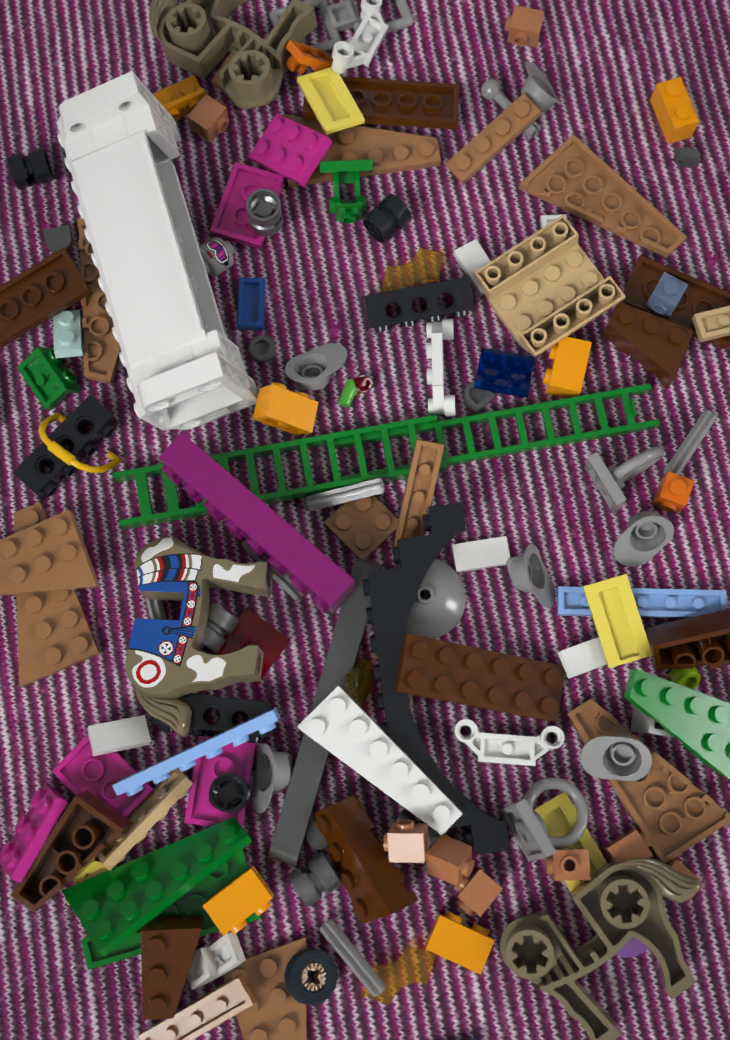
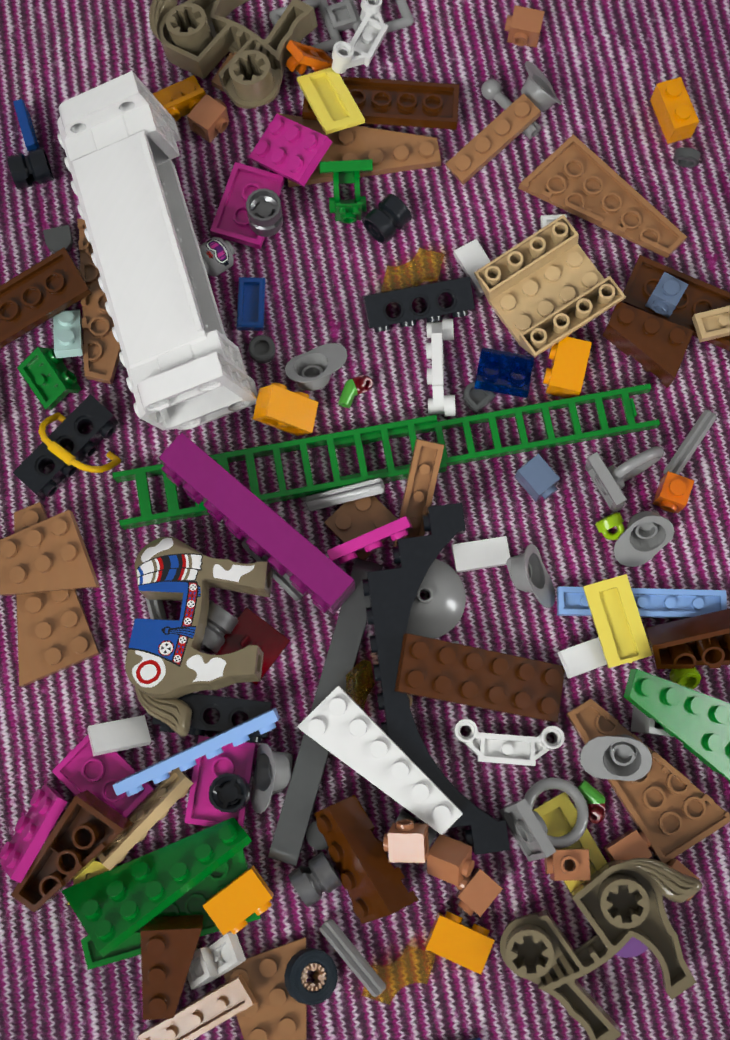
(26, 125): none -> blue tile
(370, 541): none -> dark pink plate
(537, 478): none -> sand blue brick
(595, 802): none -> arm
(609, 522): none -> lime tile

